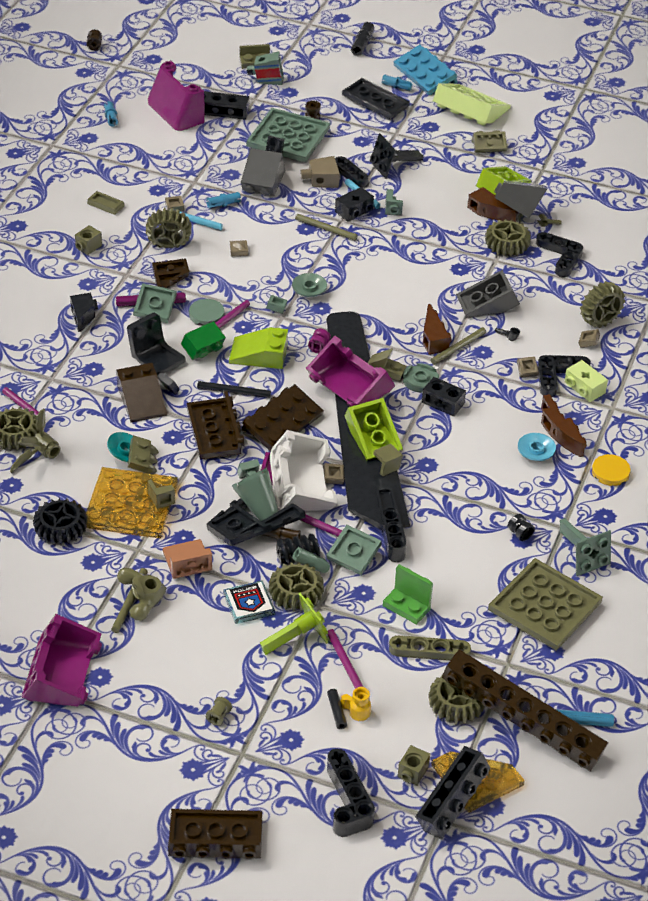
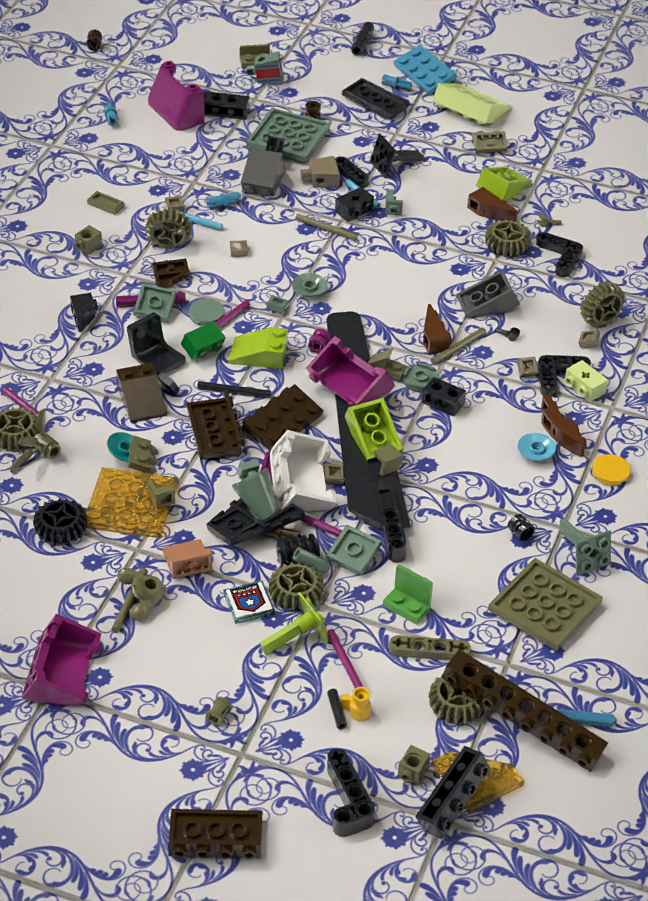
(520, 196): dark grey slope -> none

